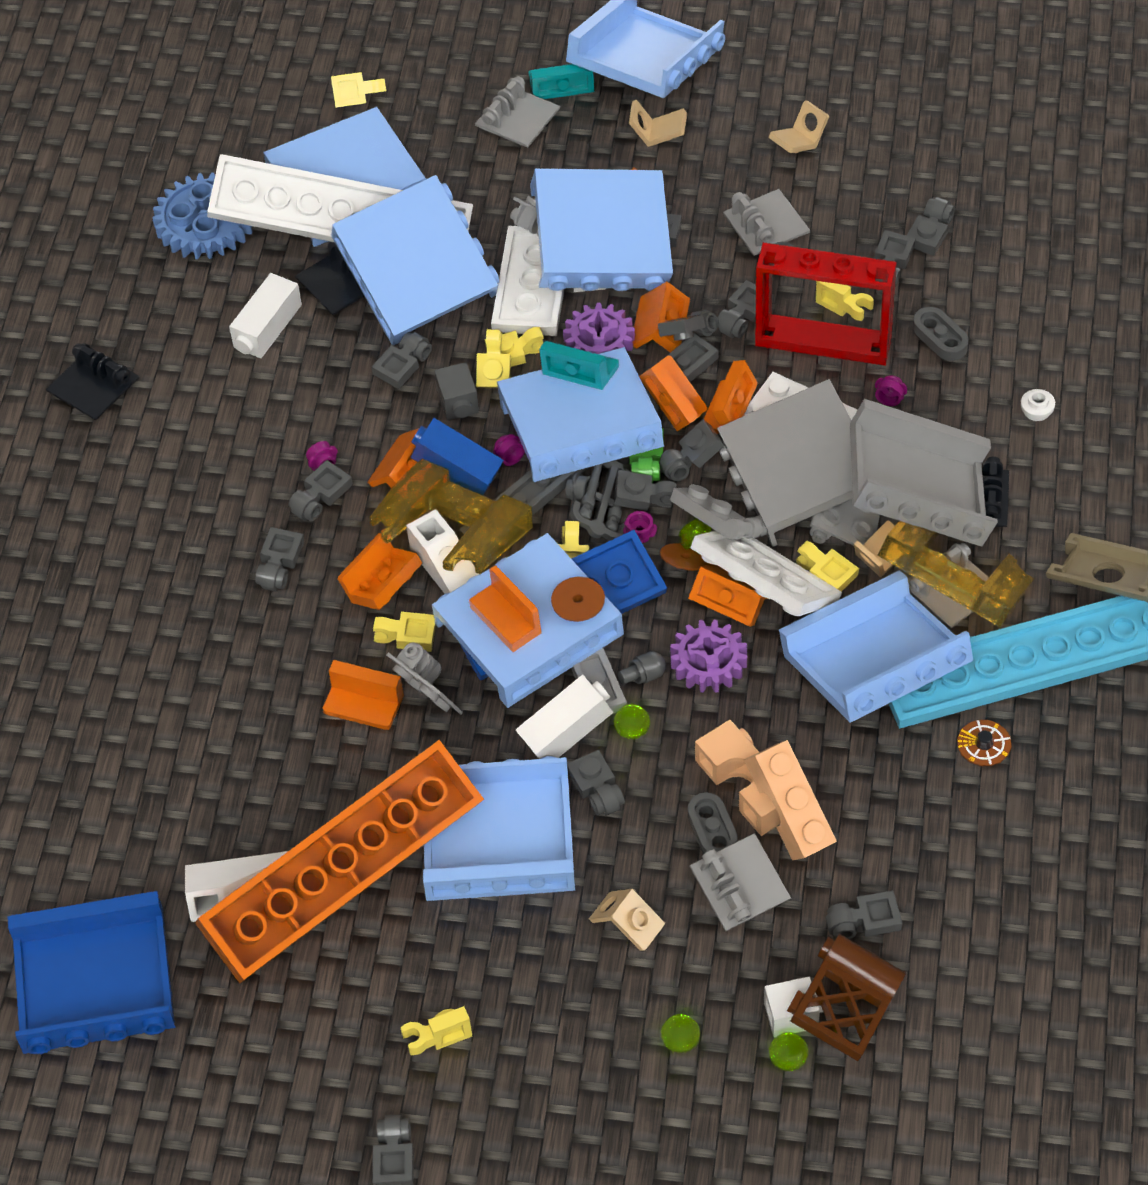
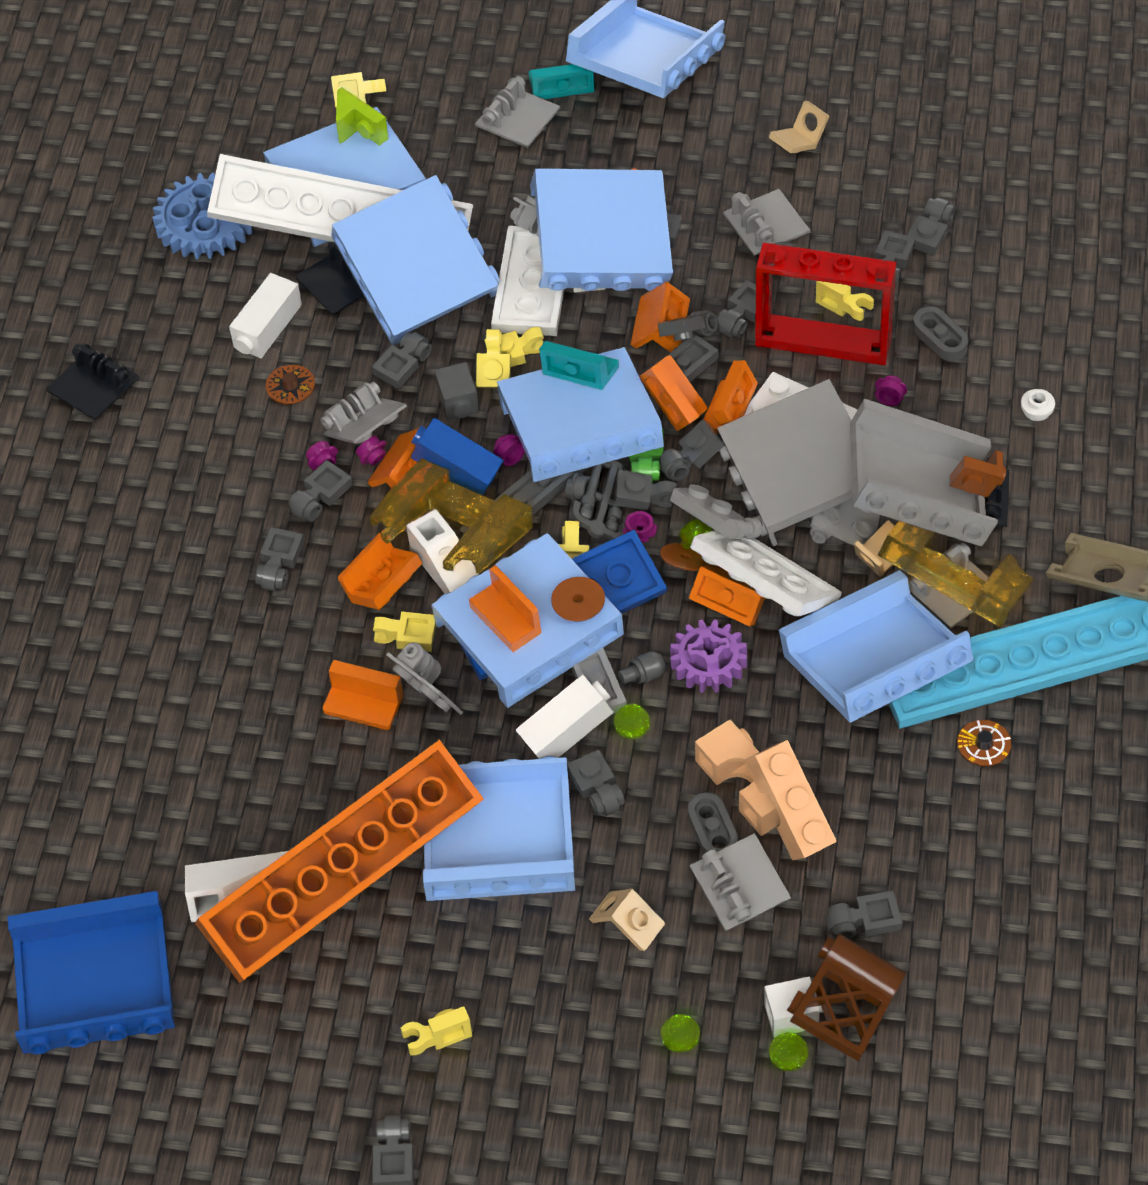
(290, 384): none -> piece
(355, 116): none -> lime slope
(361, 416): none -> light grey hinge
(371, 451): none -> magenta plate
(613, 328): medium lavender gear -> none
(657, 129): tan bracket -> none
(830, 567): light yellow plate -> none
(979, 476): none -> dark orange bracket

